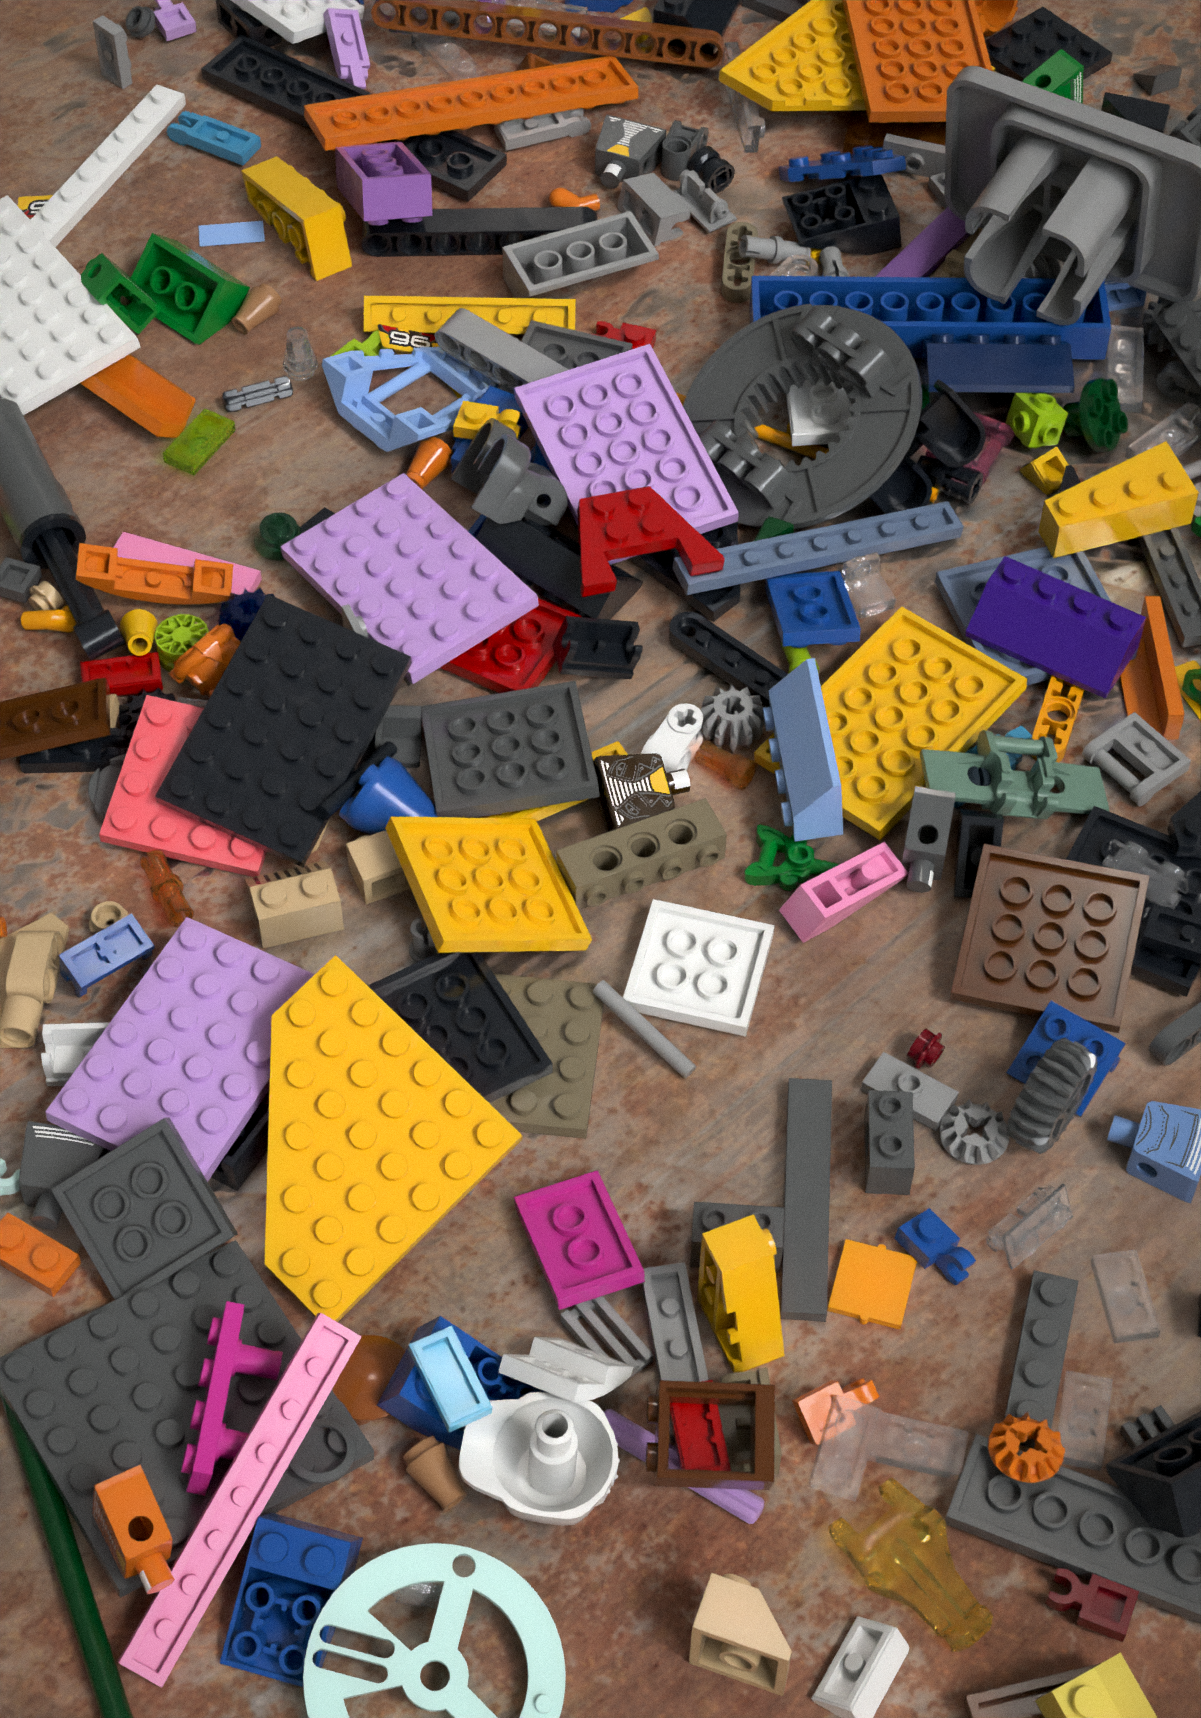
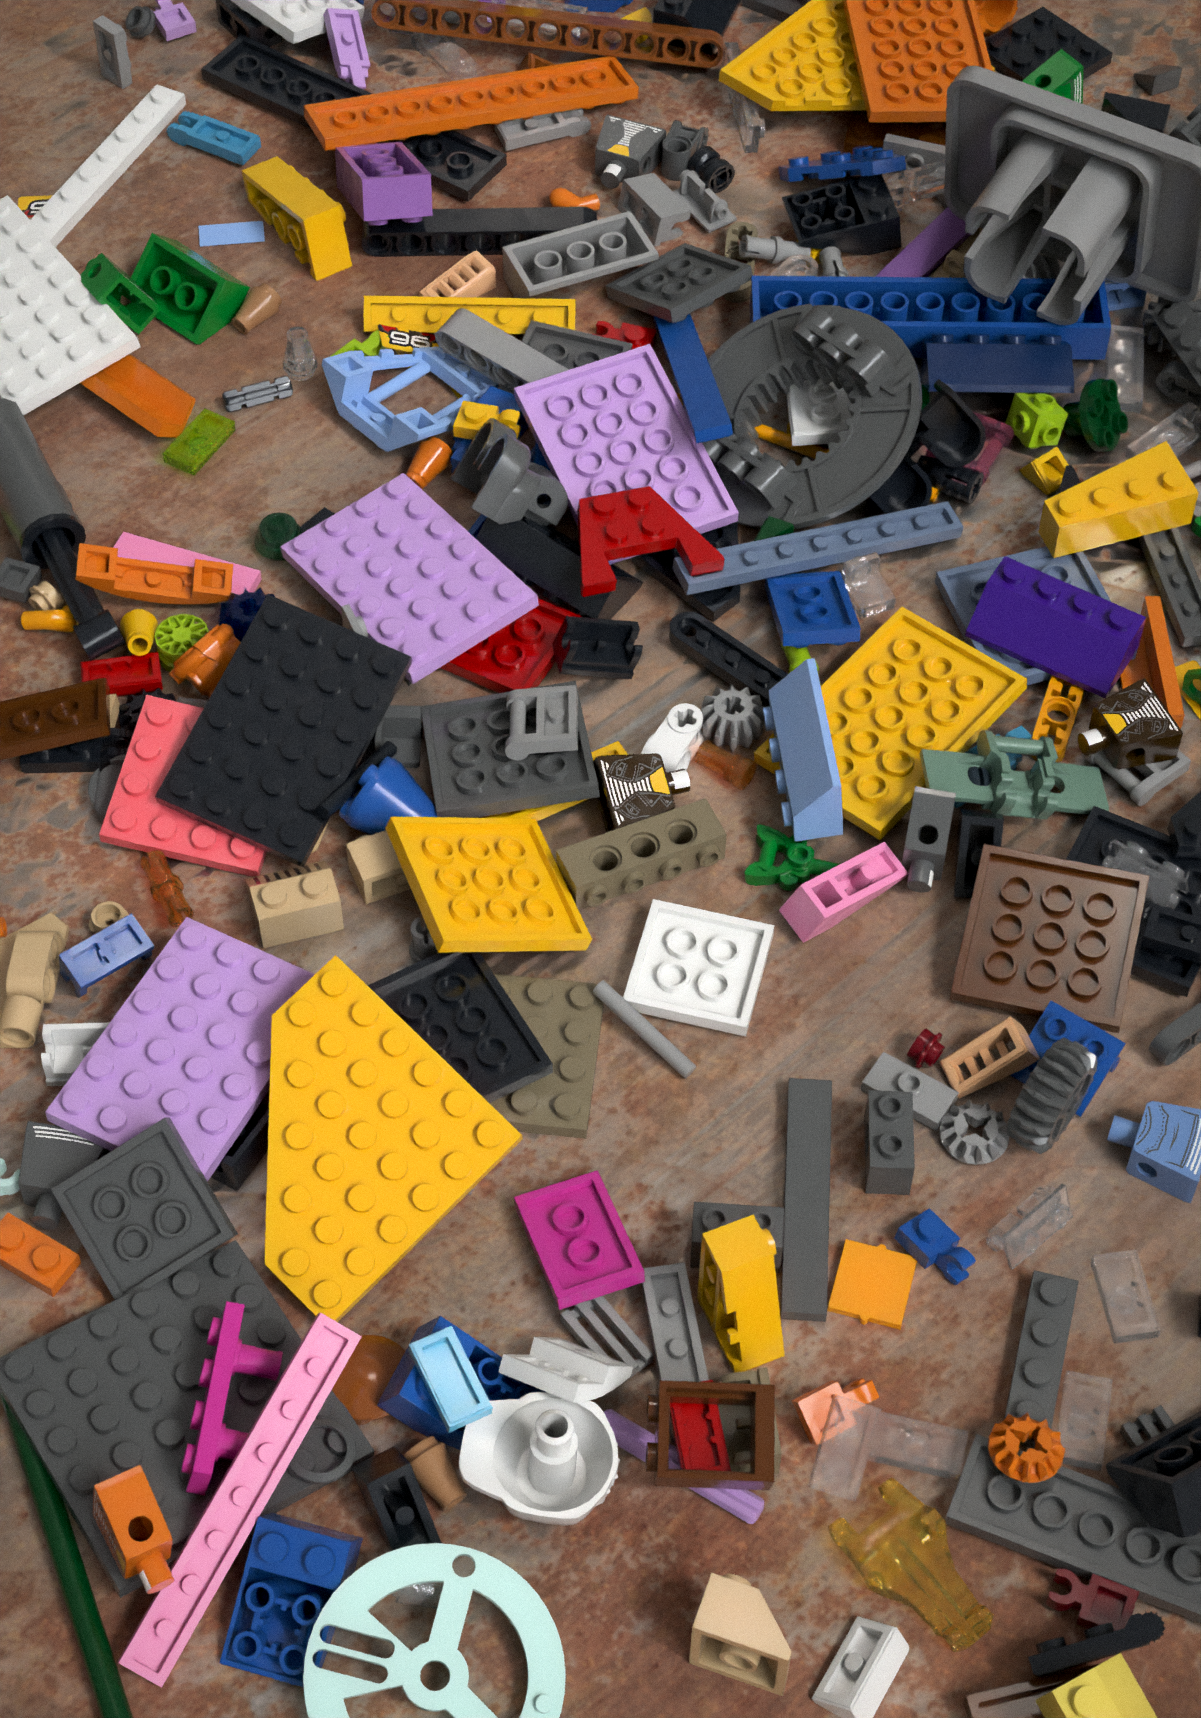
(395, 1500): none -> black slope
(474, 268): none -> light nougat slope
(555, 721): none -> light grey plate
(679, 282): none -> dark grey plate
(694, 379): none -> blue tile
(917, 183): none -> clear plate
(995, 1070): none -> light nougat slope
(1099, 1643): none -> black hinge
(1132, 728): none -> dark brown torso

